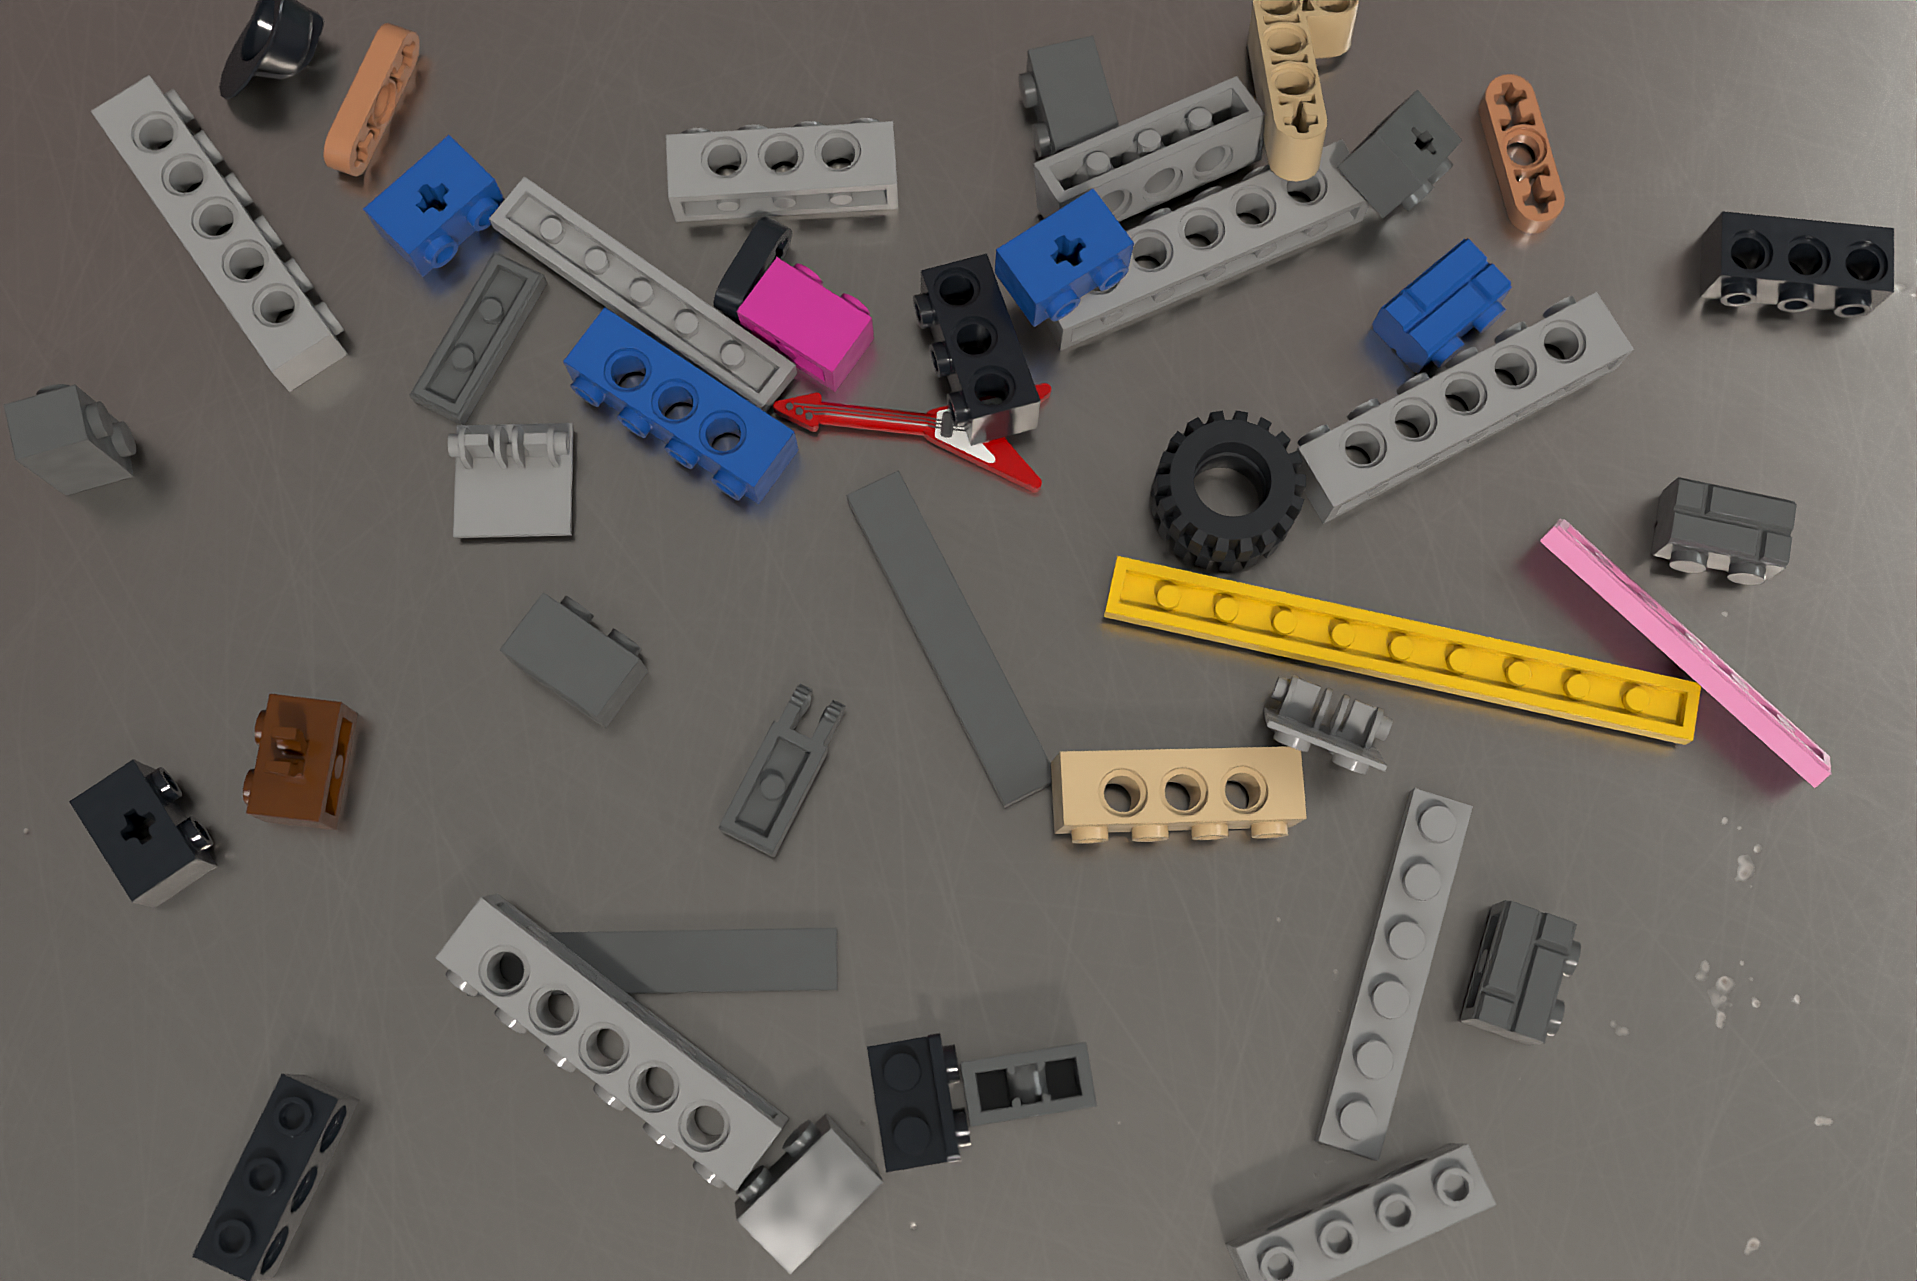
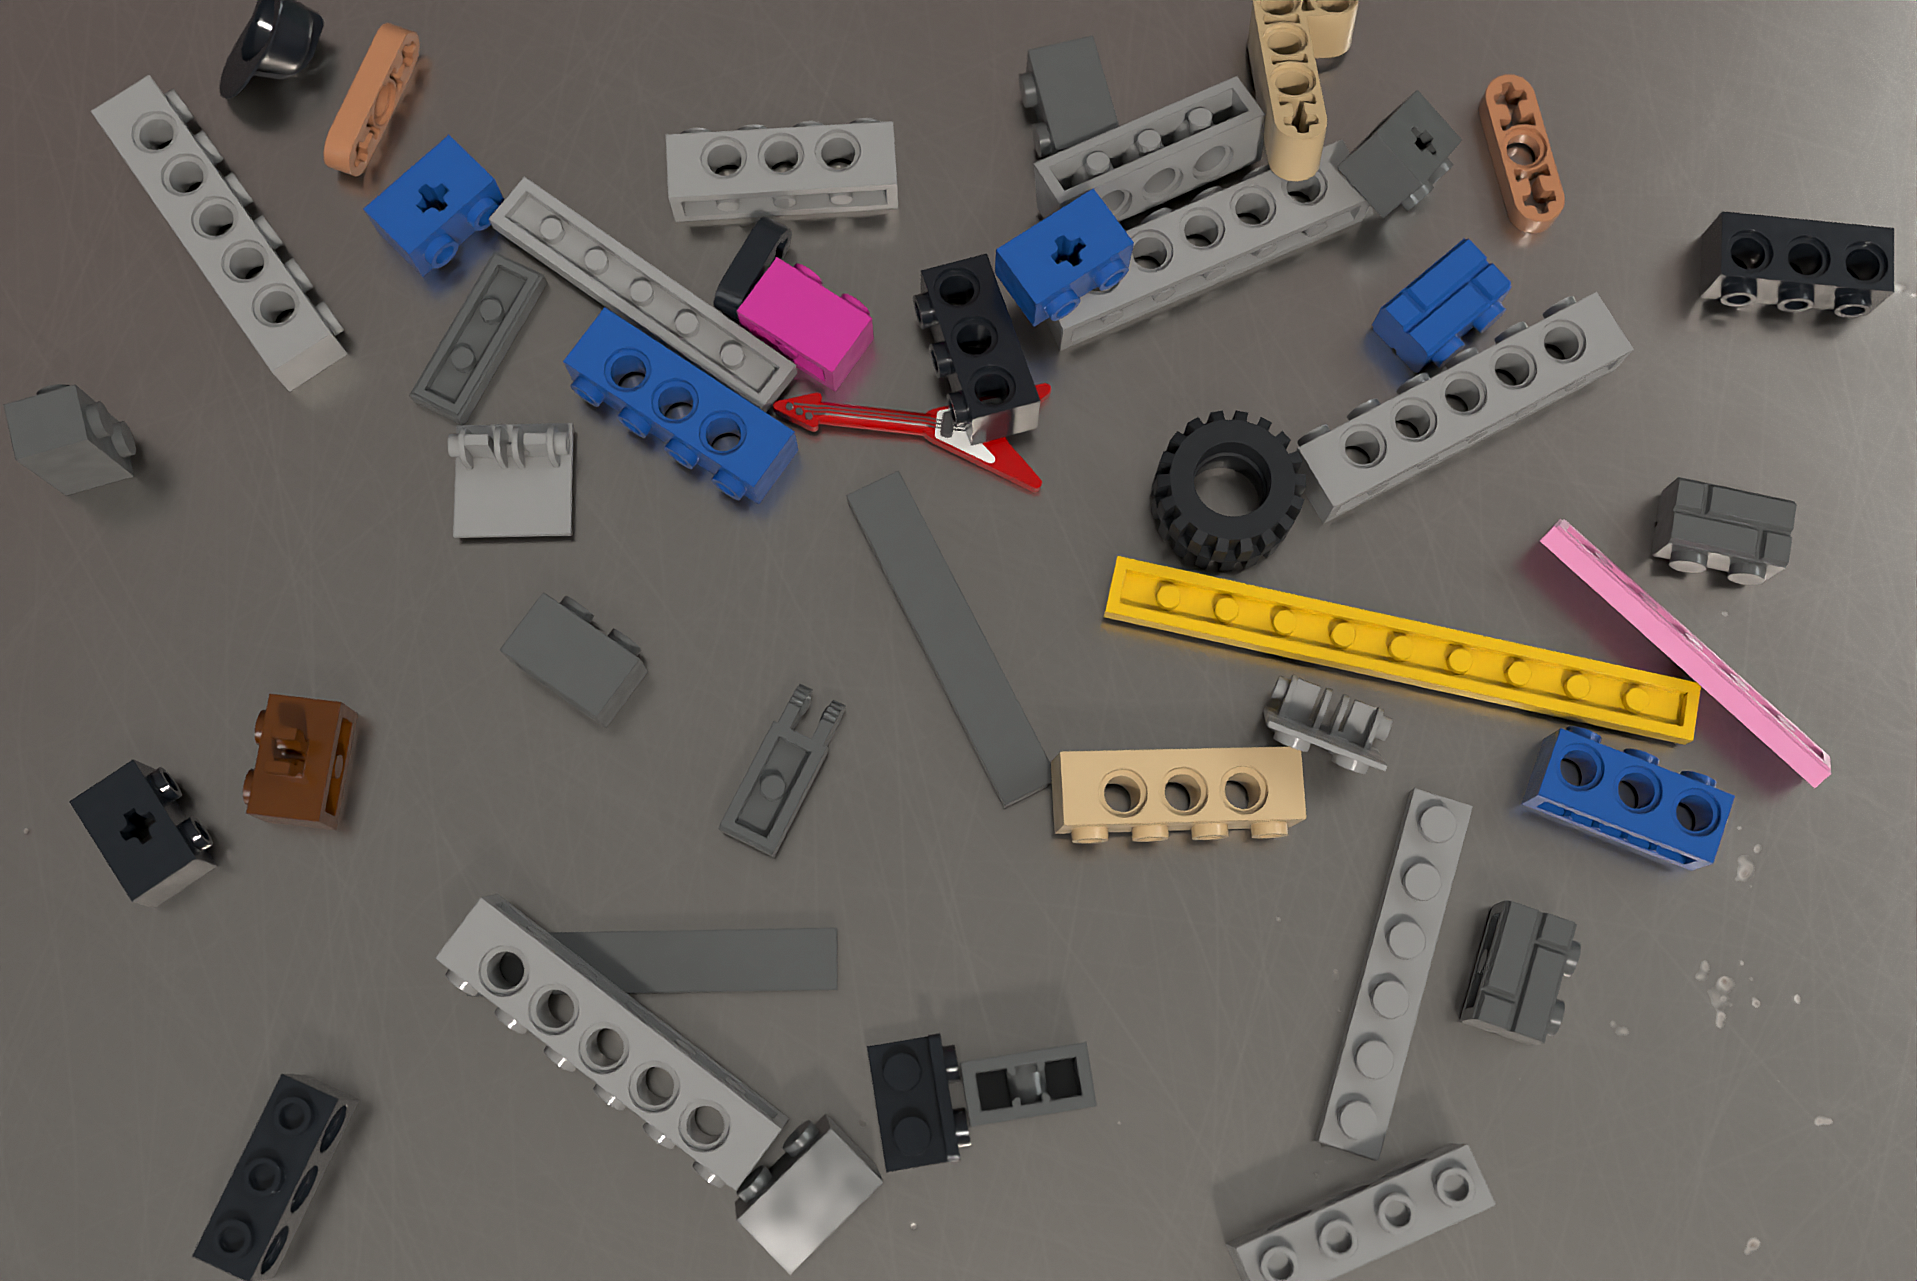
(1598, 807): none -> blue brick

